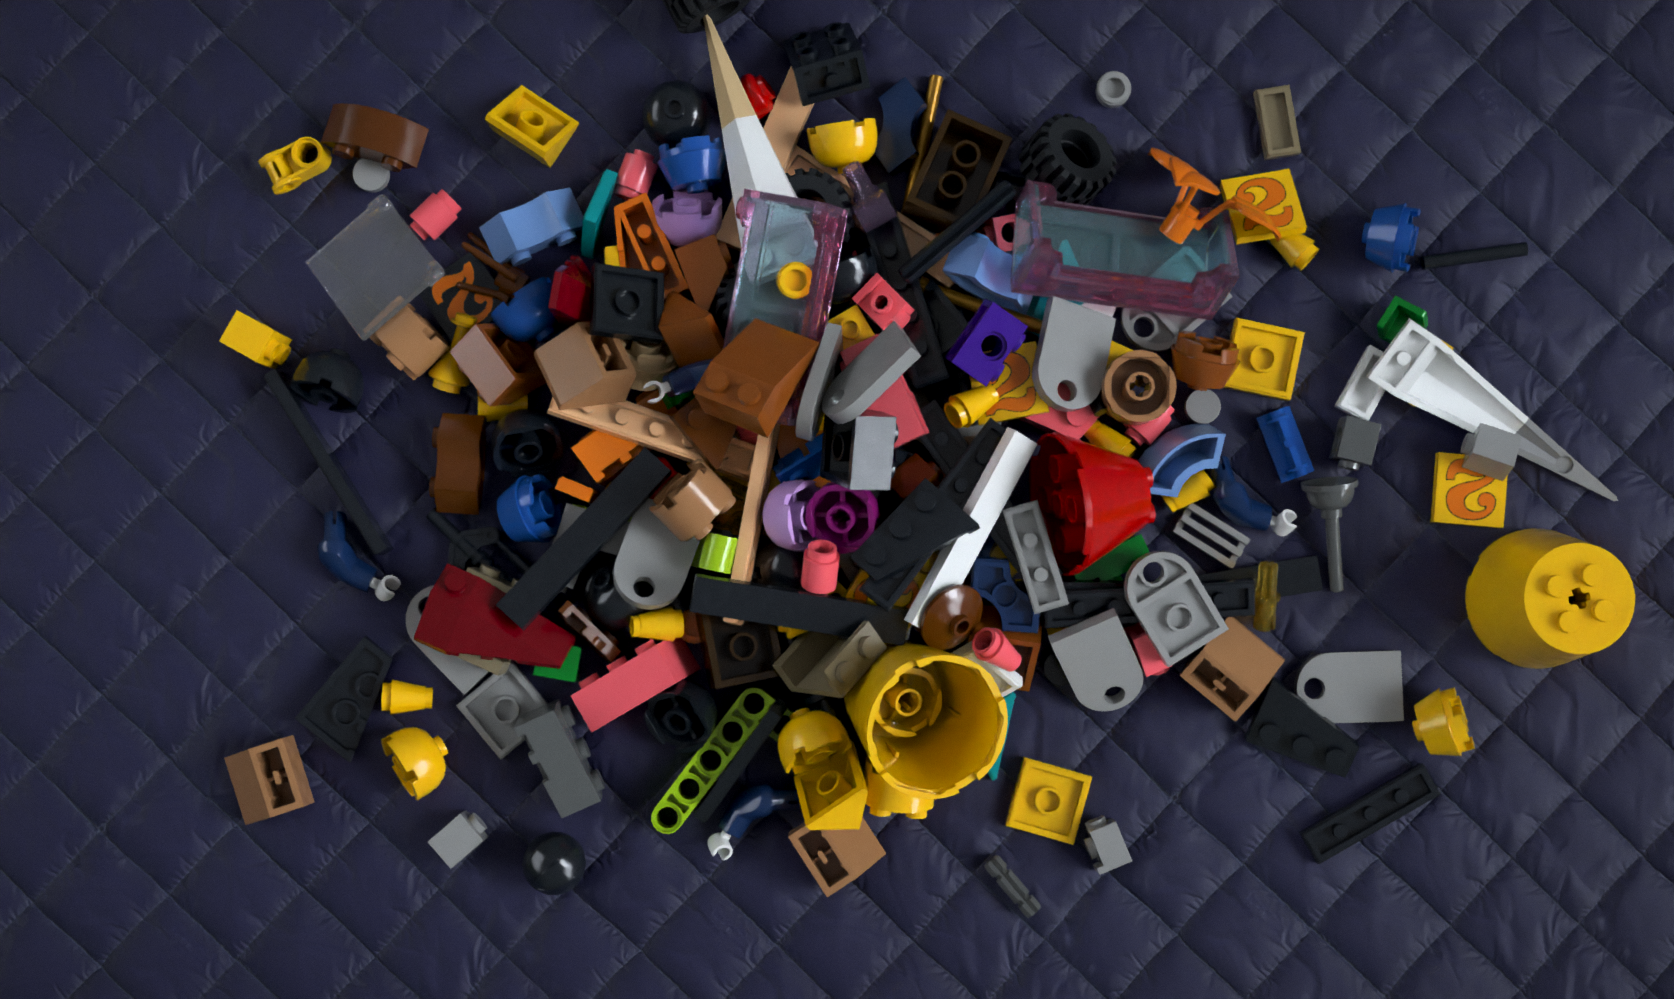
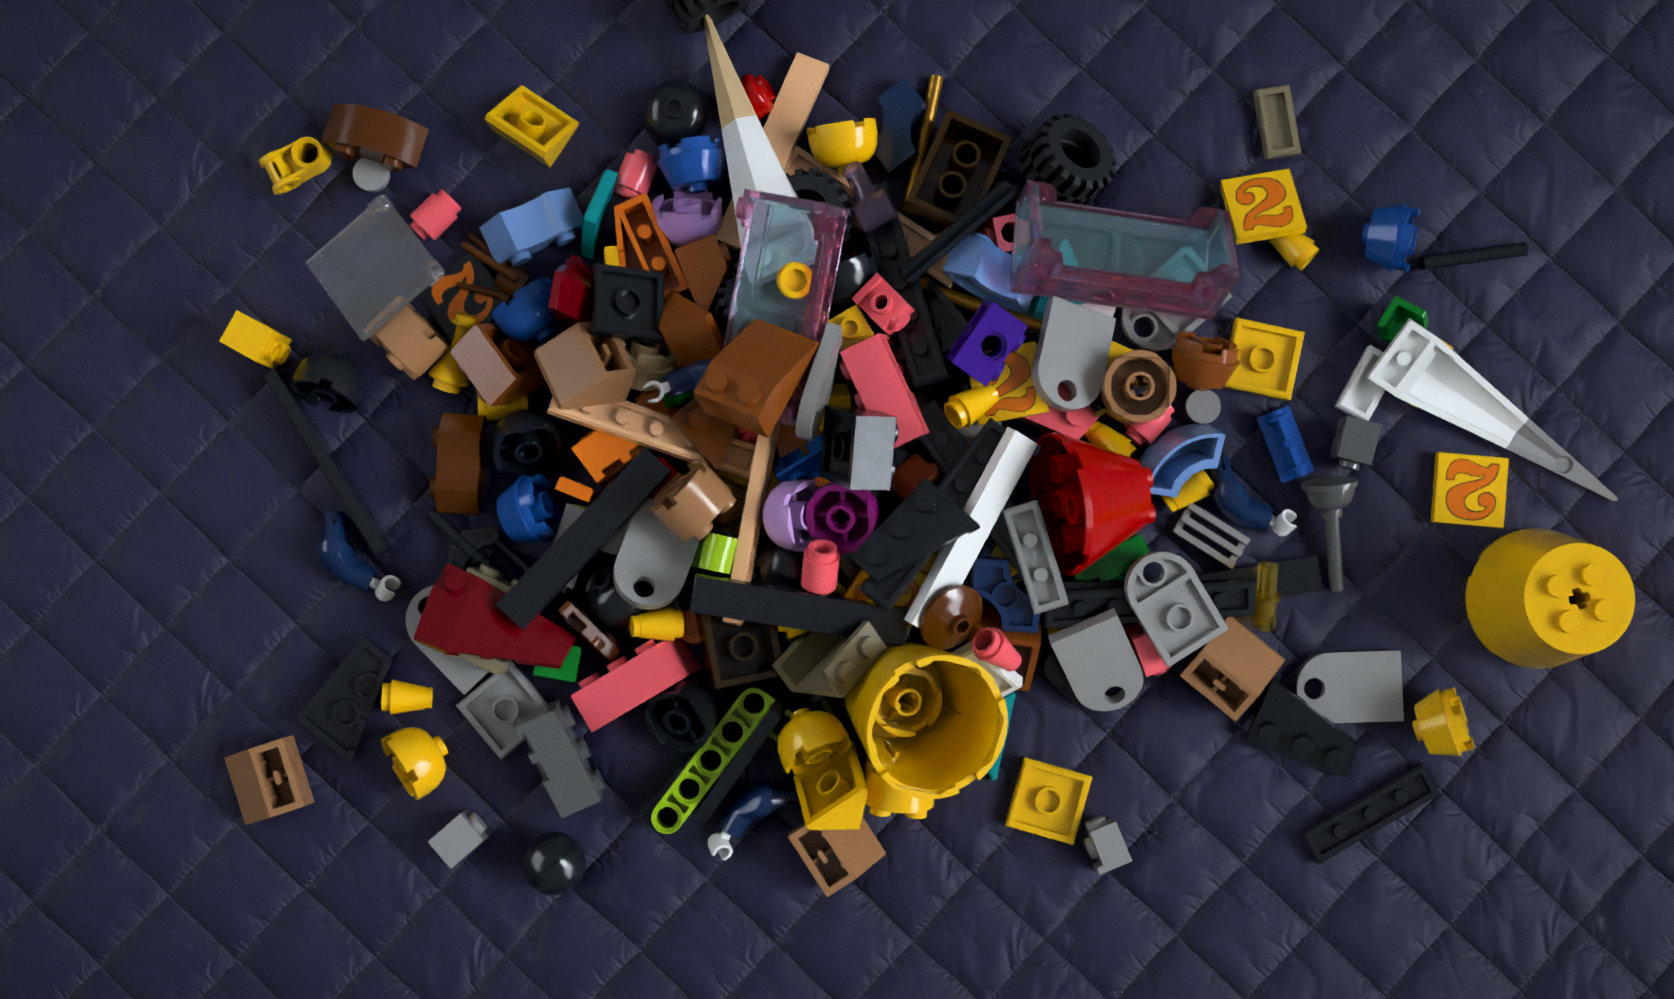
(826, 63): black bracket -> none
(869, 375): light grey tile -> none
(1012, 886): dark grey axle -> none
(1113, 89): light grey tile -> none
(1184, 216): orange plant -> none
(1490, 451): light grey brick -> none

